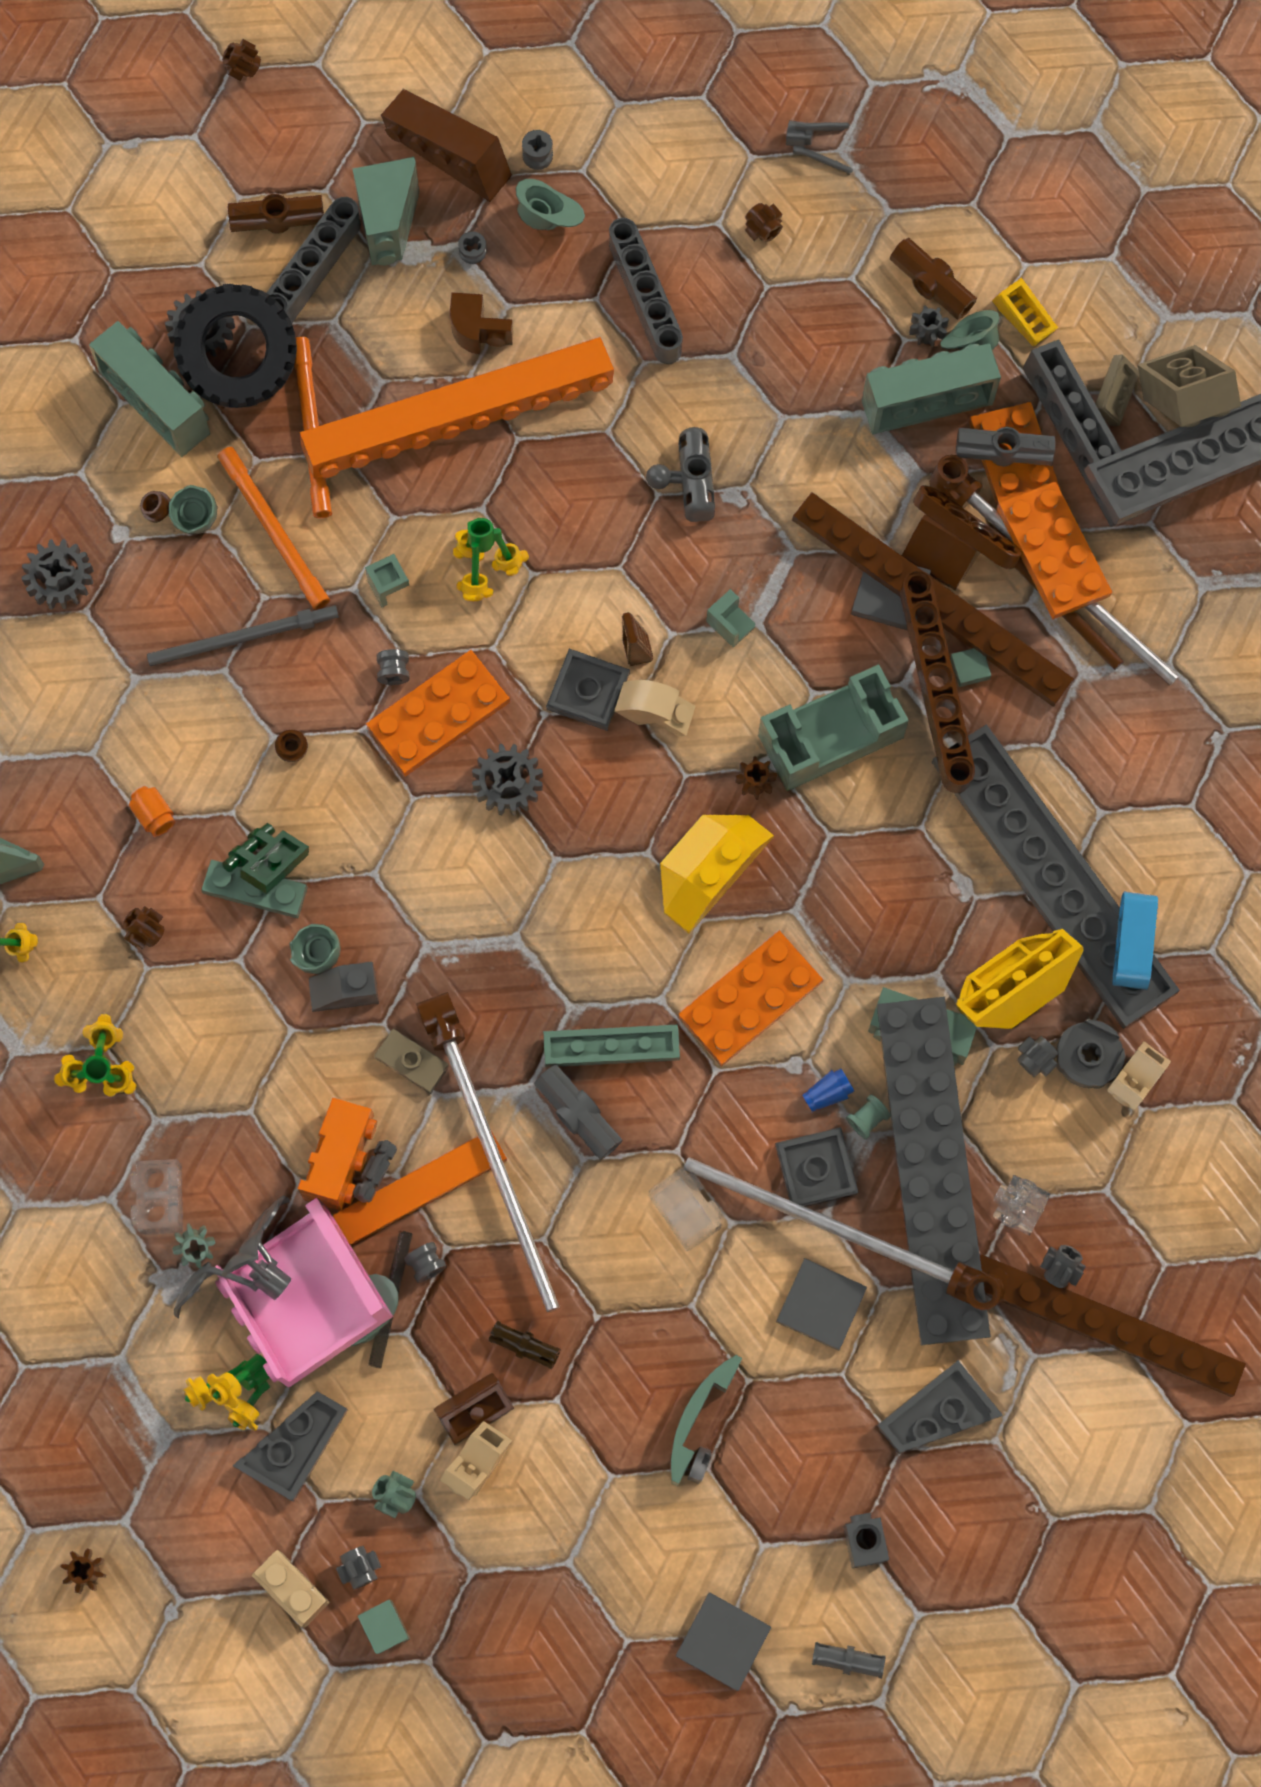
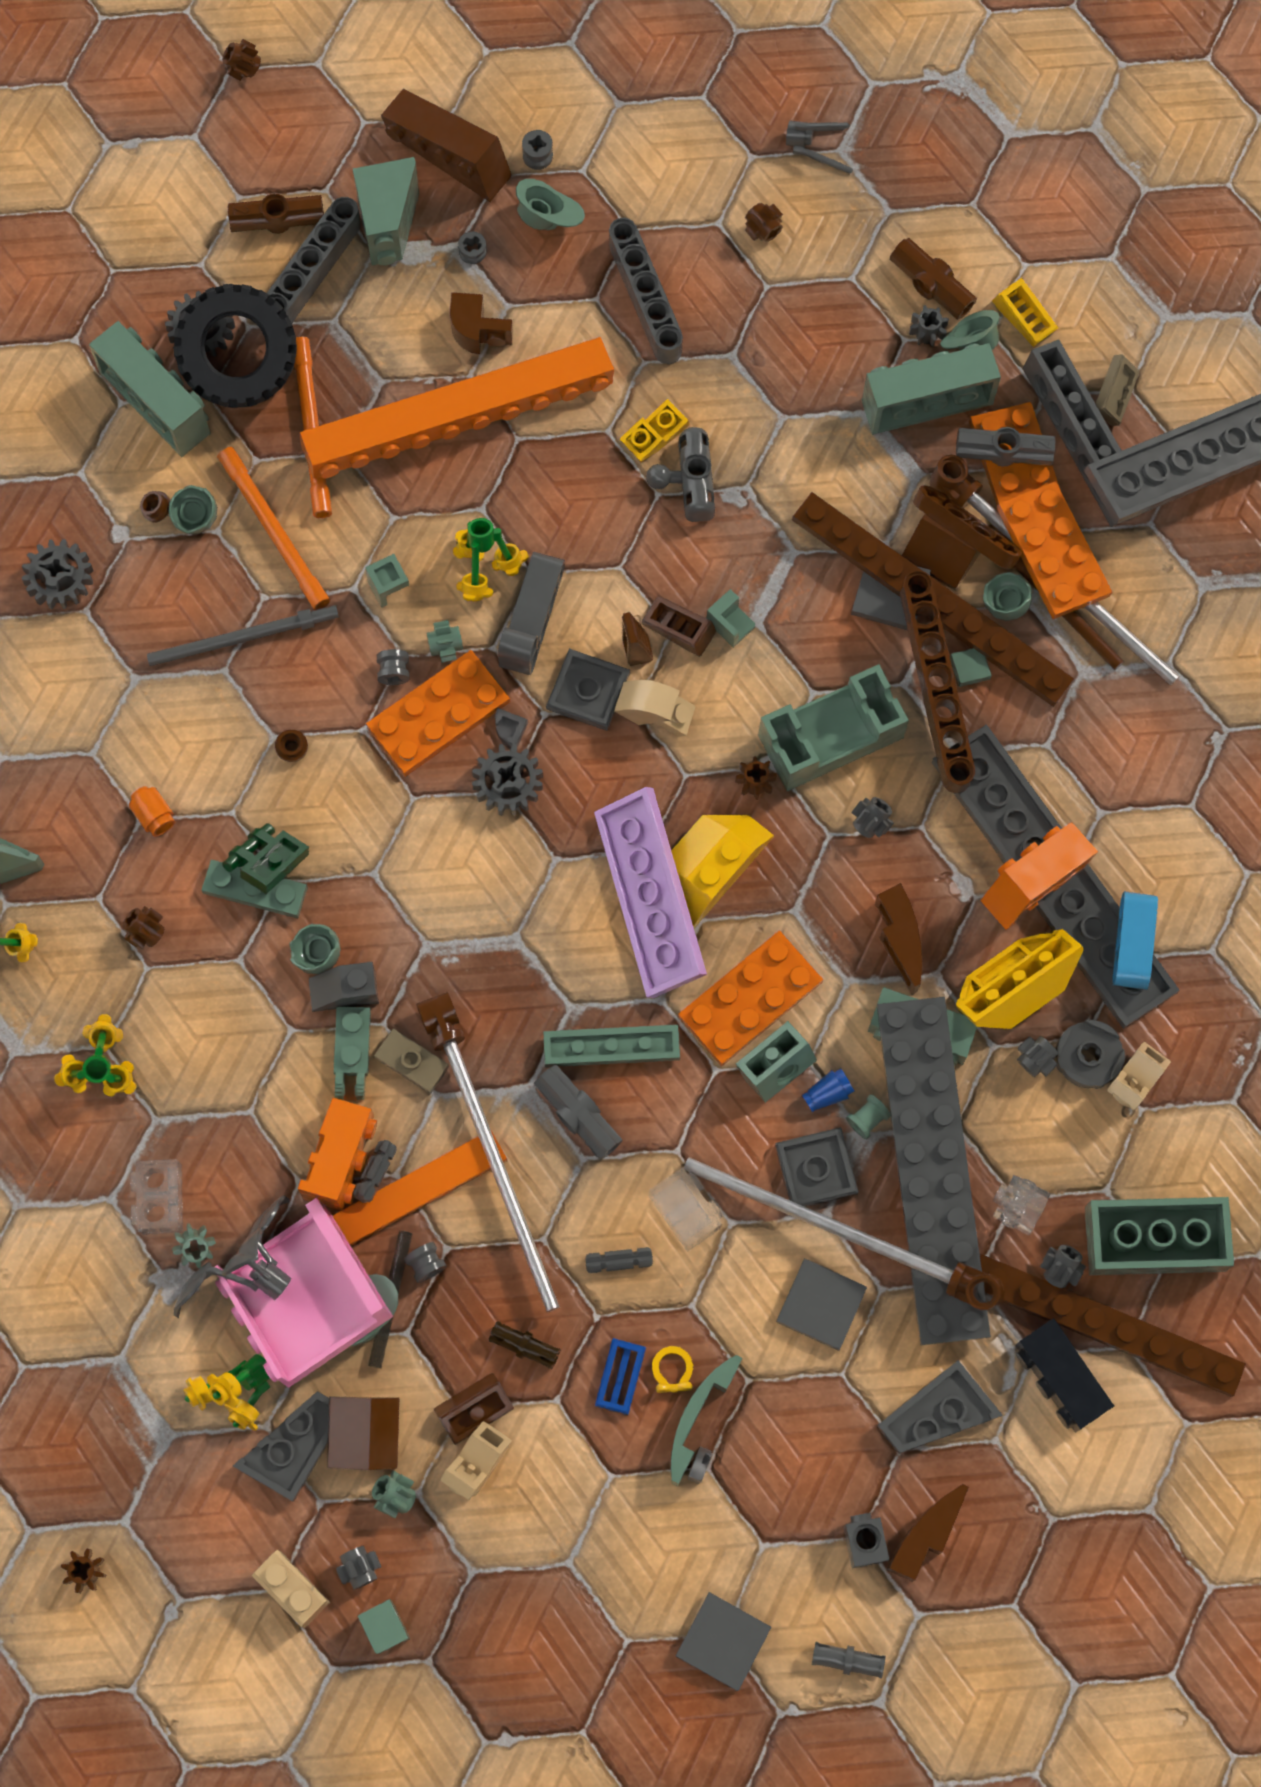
(352, 1048): none -> sand green hinge
(363, 1433): none -> reddish brown slope
(444, 641): none -> sand green gear
(509, 727): none -> flat silver tile
(524, 637): none -> dark grey beam
(612, 1405): none -> blue tile
(619, 1260): none -> dark grey axle
(650, 893): none -> lavender plate
(655, 432): none -> yellow slope
(684, 1384): none -> yellow piece
(697, 635): none -> reddish brown slope
(776, 1061): none -> sand green brick
(872, 817): none -> dark grey gear
(902, 935): none -> reddish brown slope
(927, 1534): none -> reddish brown slope
(1007, 596): none -> sand green hair
(1037, 873): none -> orange wedge
(1063, 1376): none -> black brick
(1159, 1236): none -> sand green brick
(1189, 386): dark tan brick -> none

